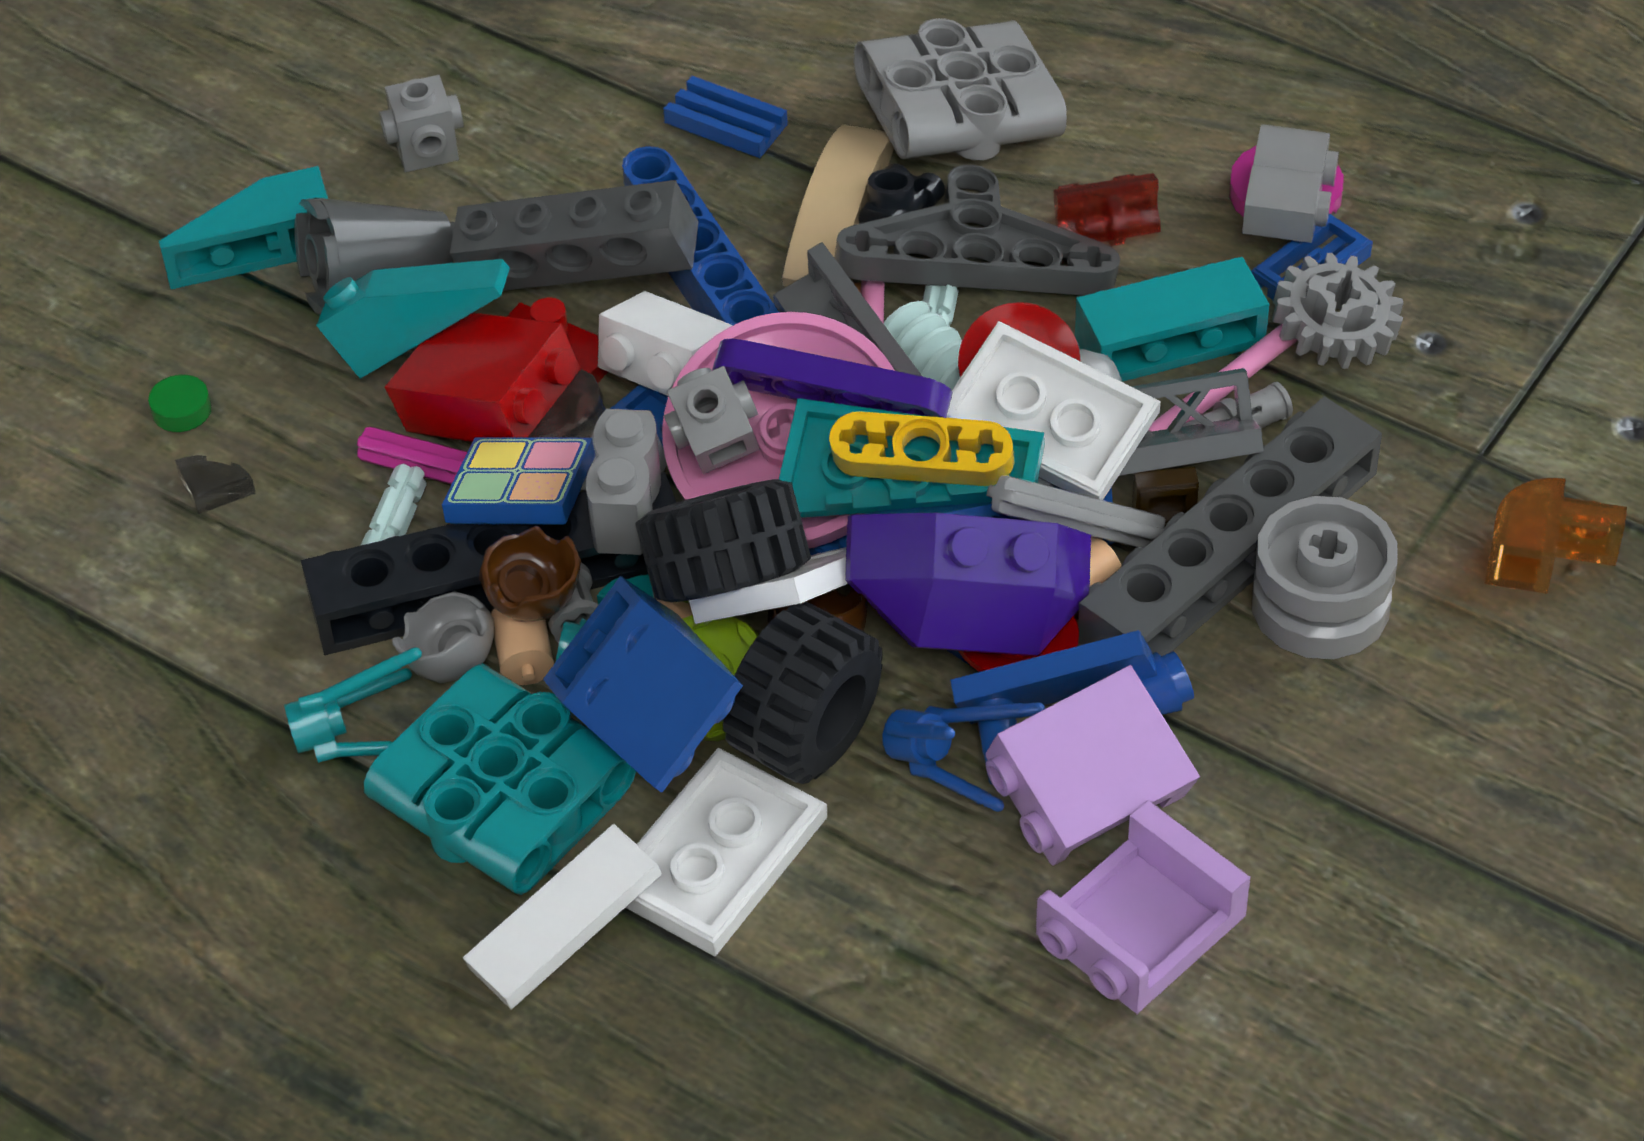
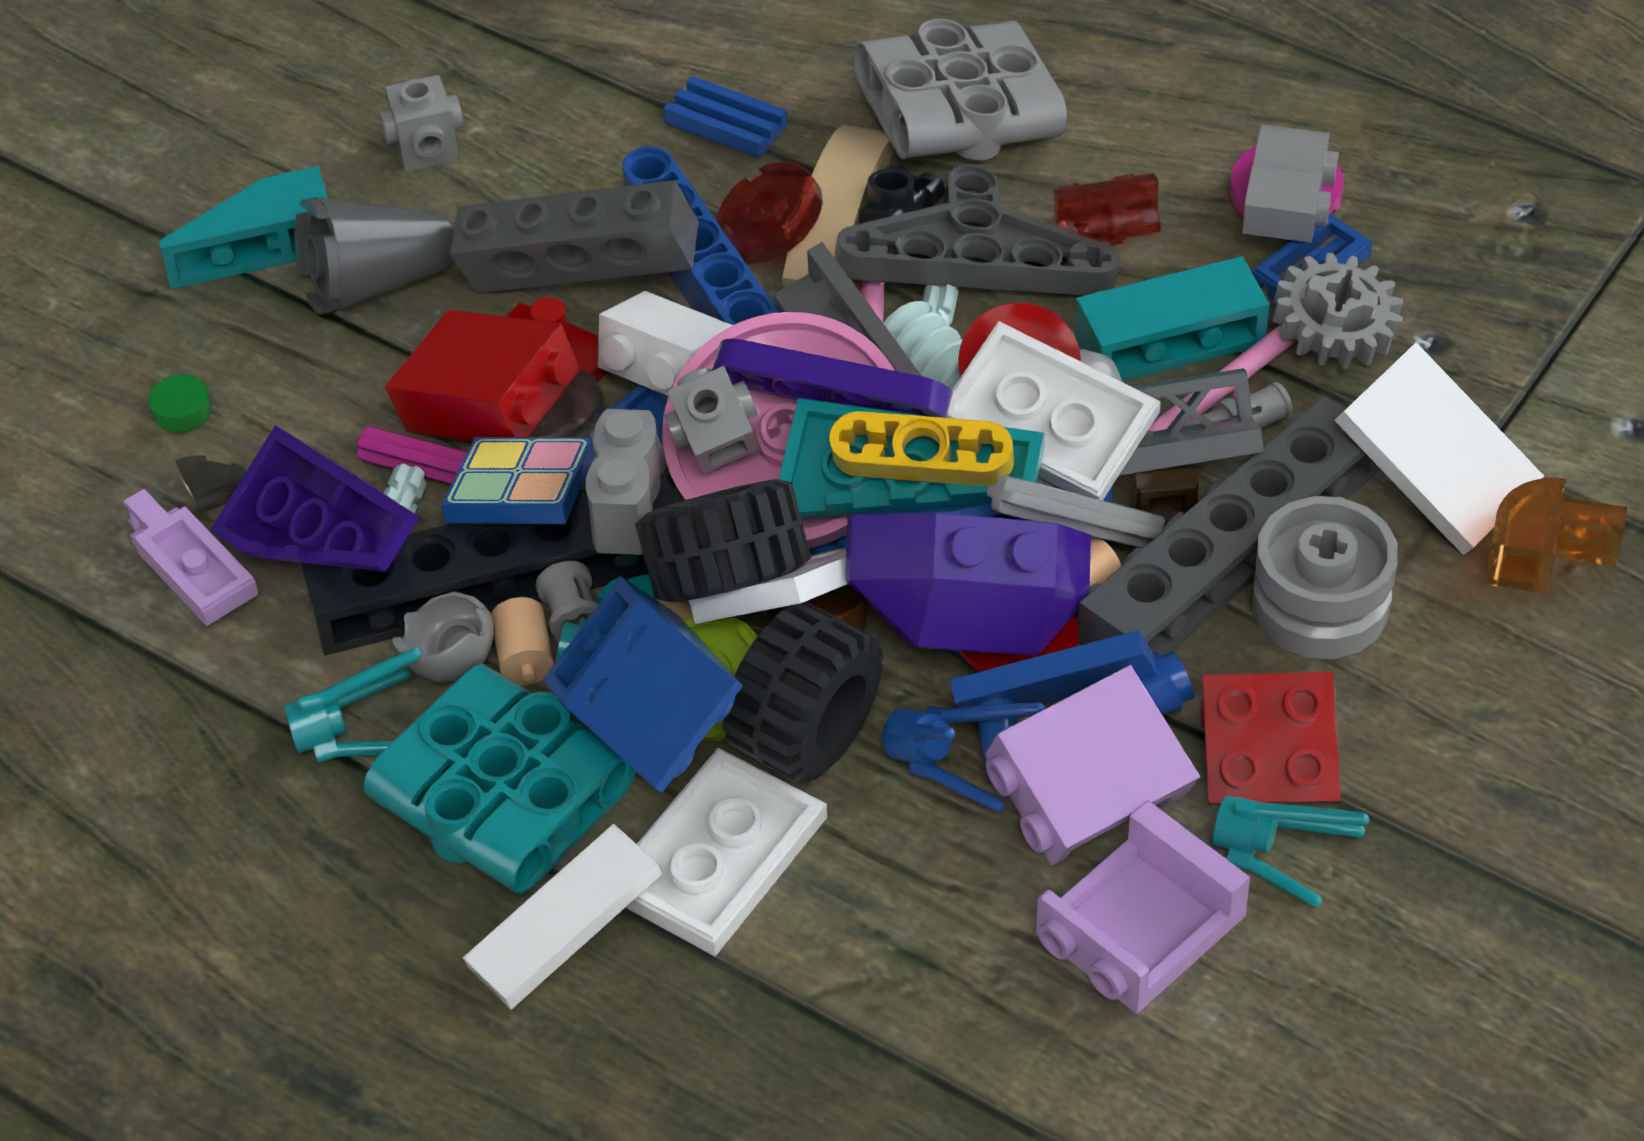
(188, 558): none -> lavender hinge
(311, 511): none -> dark purple wedge
(404, 306): teal slope -> none
(530, 574): reddish brown hair -> none
(771, 211): none -> clear red tile
(1251, 827): none -> teal plant
(1271, 737): none -> red hinge
(1437, 447): none -> white tile

